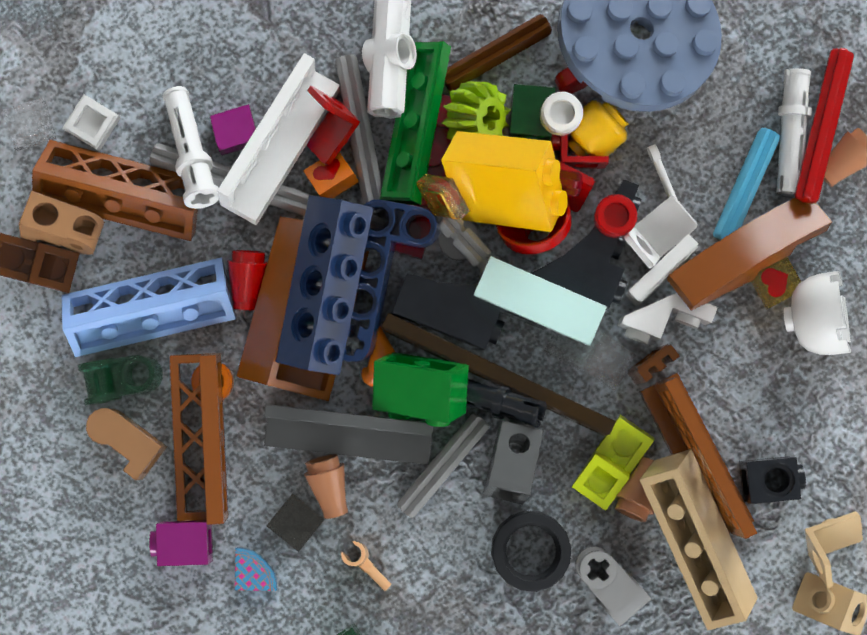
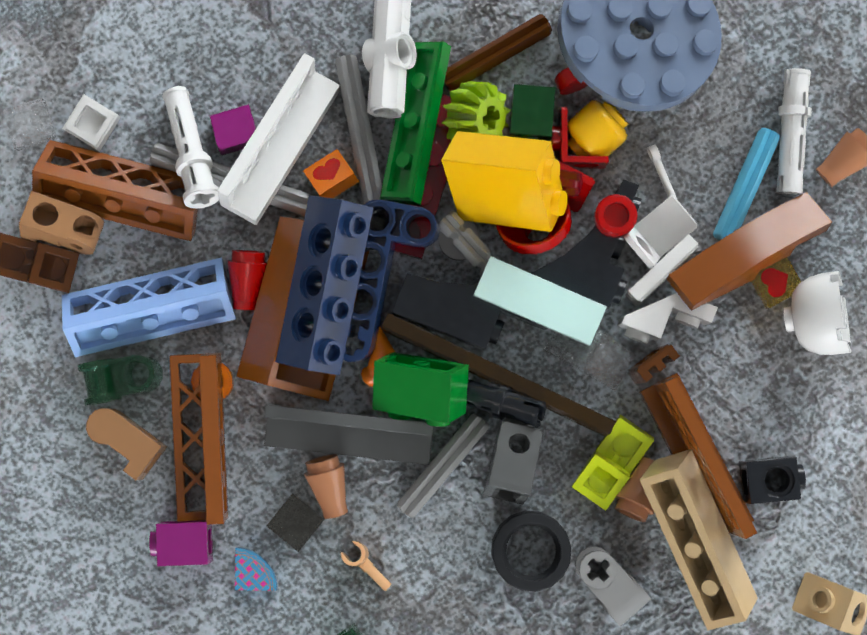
(333, 130): red bracket -> none
(442, 196): clear yellow tile -> none
(561, 113): white tile -> none
(824, 125): red axle -> none
(829, 537): tan bracket -> none

